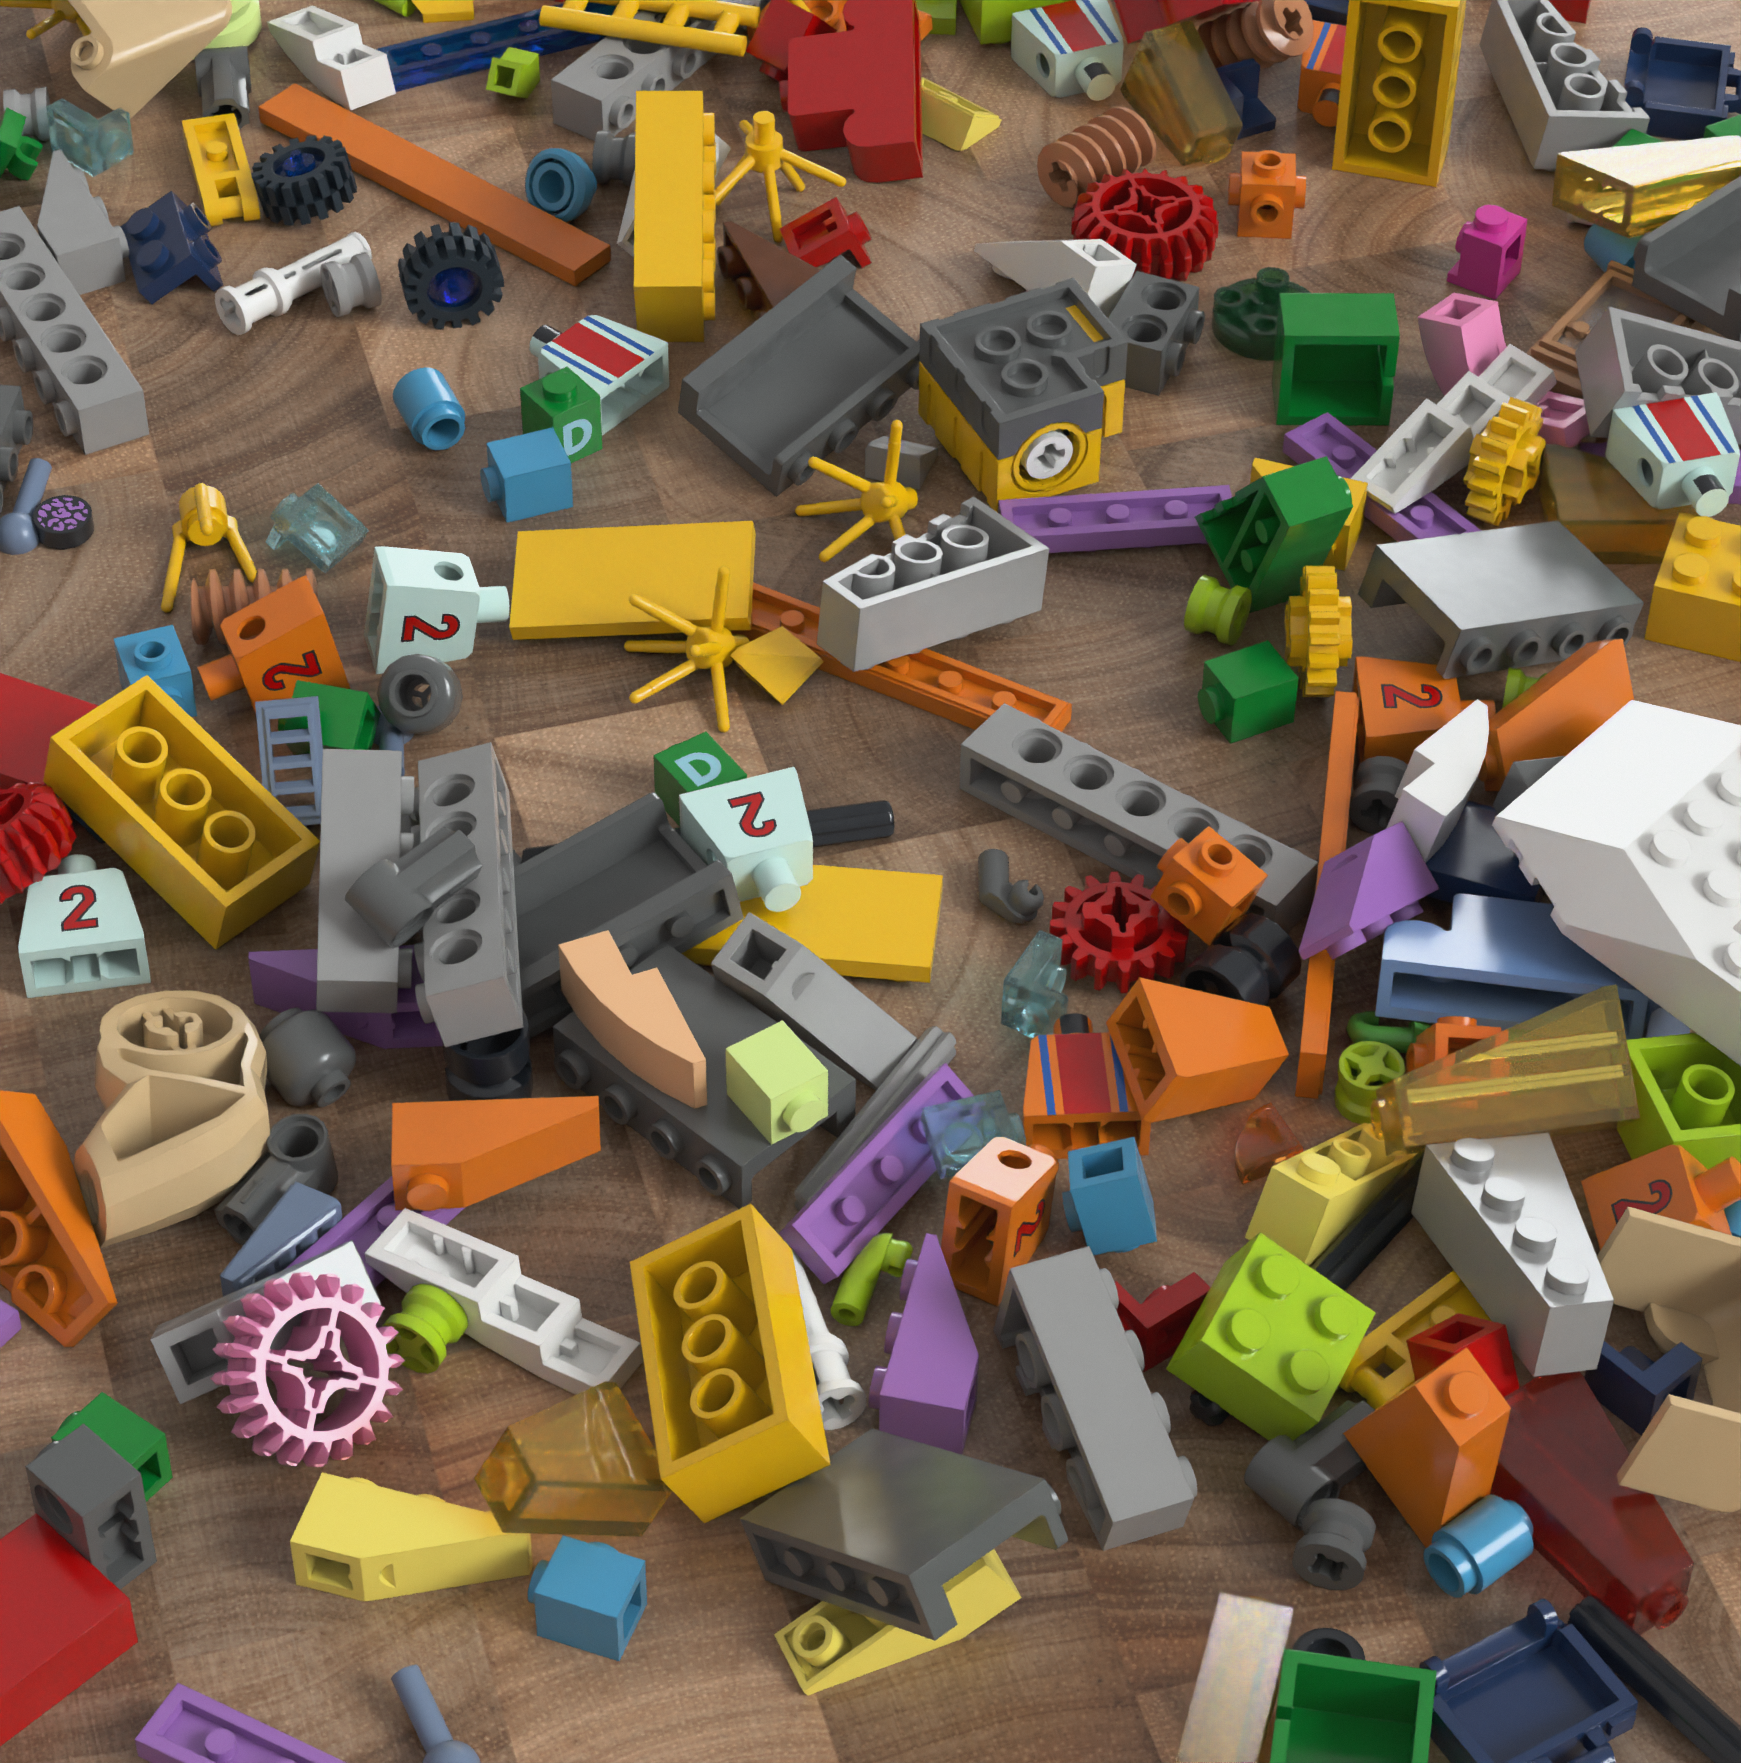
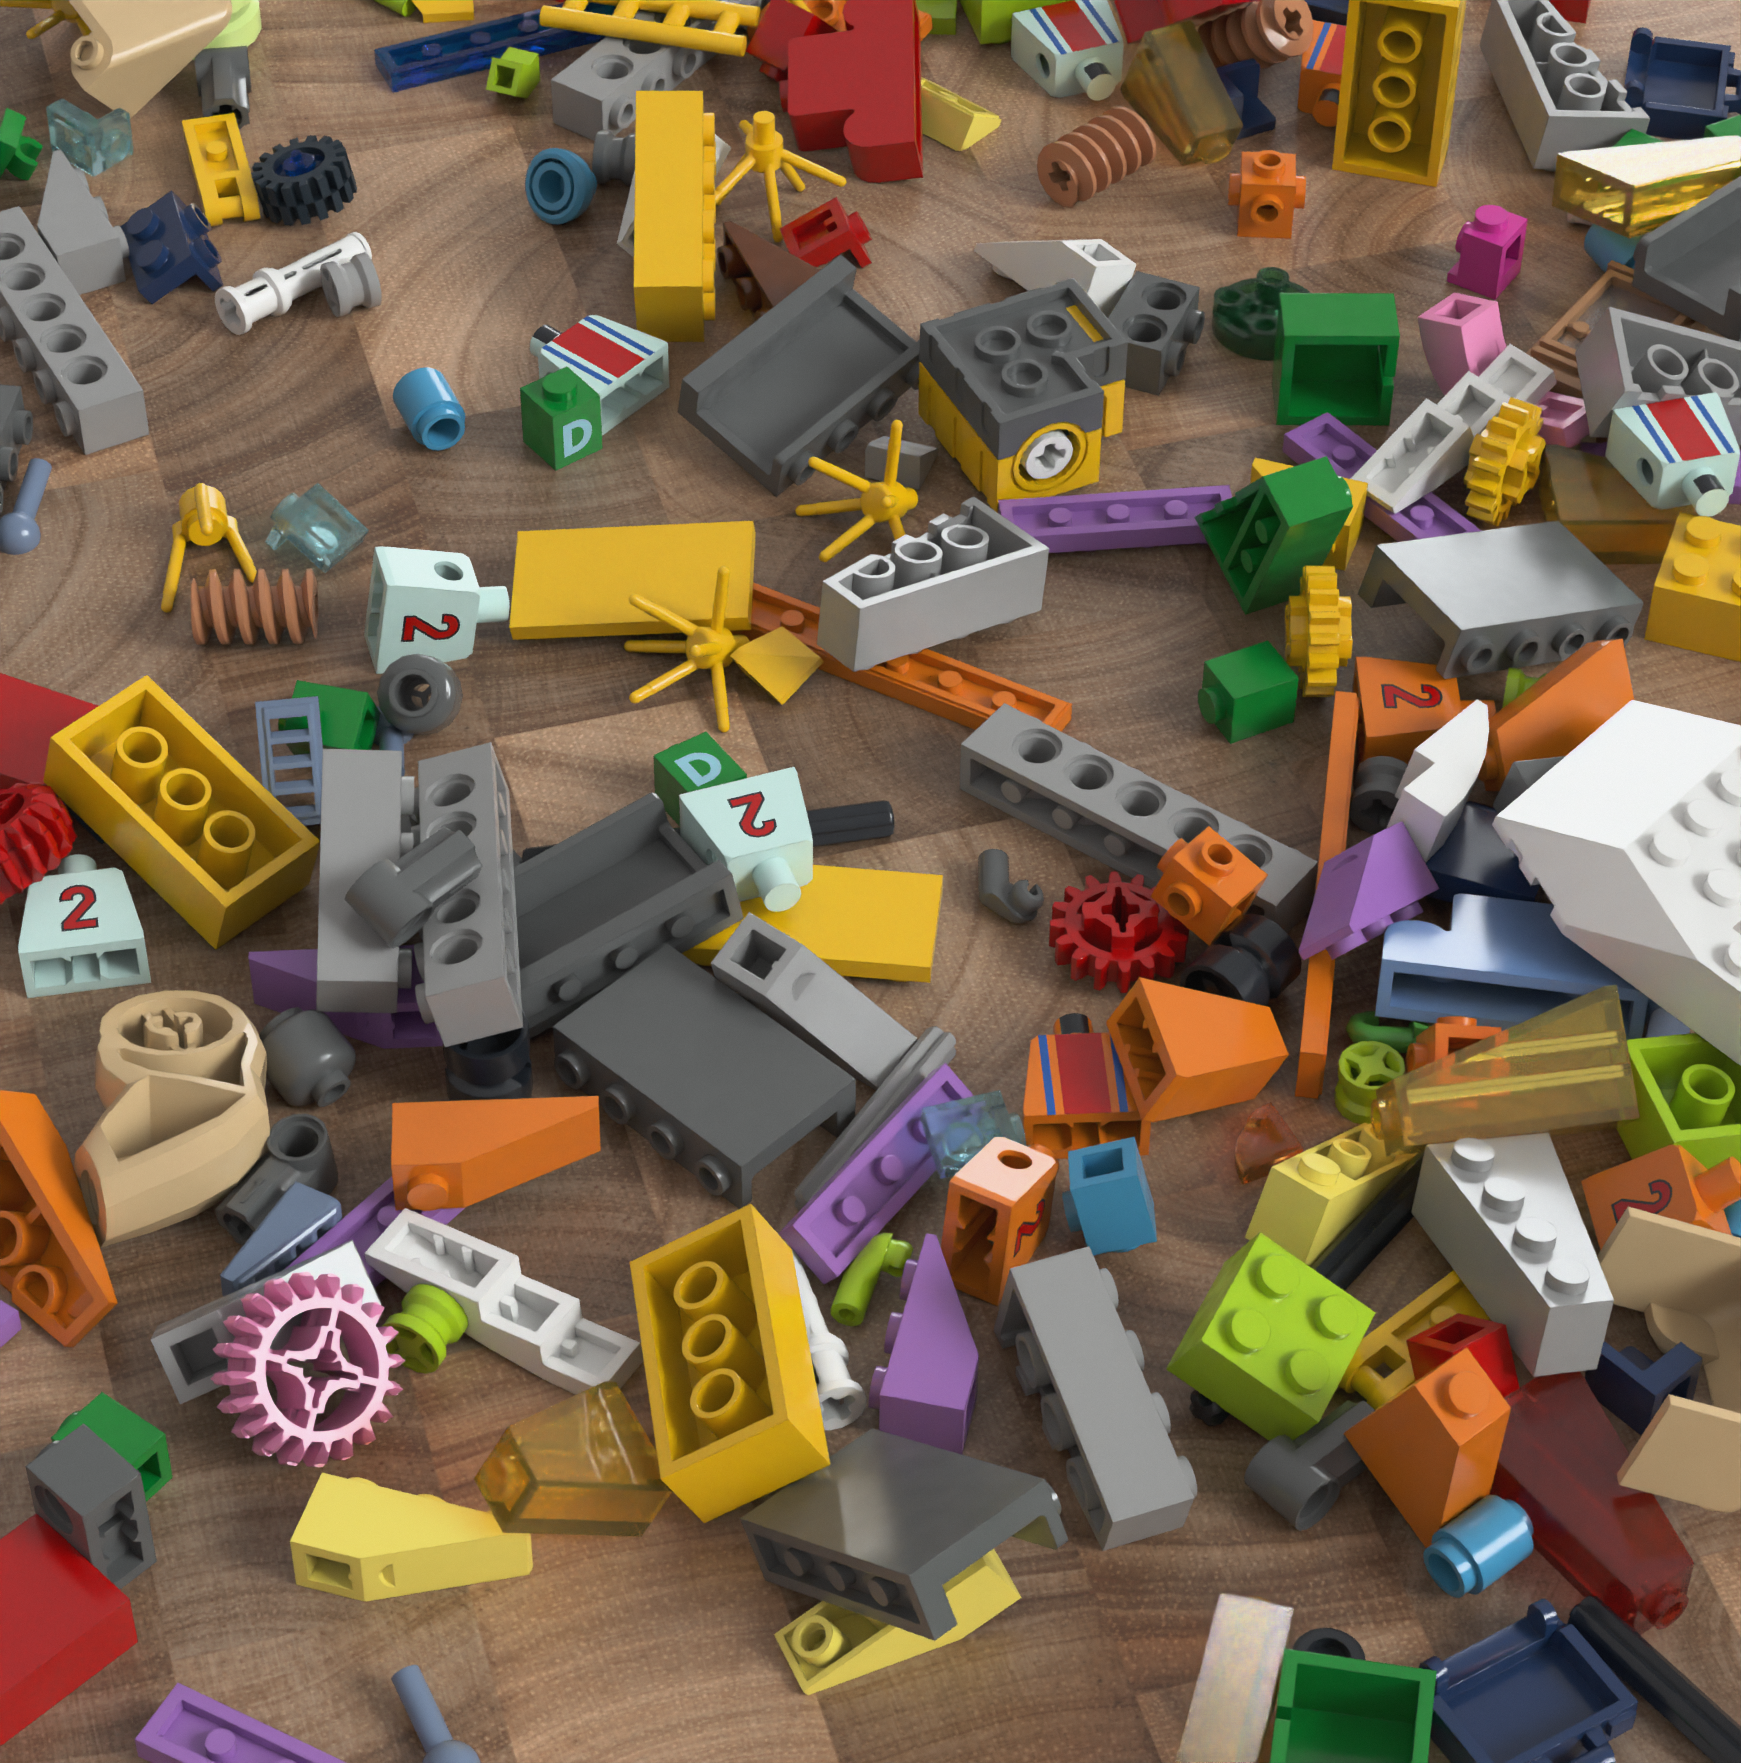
(33, 107): light grey wheel -> none
(63, 522): black tile -> none
(162, 659): dark azure brick -> none
(274, 646): orange torso -> none
(334, 57): white slope -> none
(440, 185): orange tile -> none
(450, 276): black wheel -> none
(528, 475): dark azure brick -> none
(589, 1597): dark azure brick -> none
(633, 1017): light nougat slope -> none
(777, 1082): yellowish green brick -> none
(1034, 988): clear light blue bracket -> none
(1151, 221): red gear -> none
(1162, 1317): red bracket -> none
(1217, 609): lime wheel -> none
(1334, 1544): dark grey wheel -> none

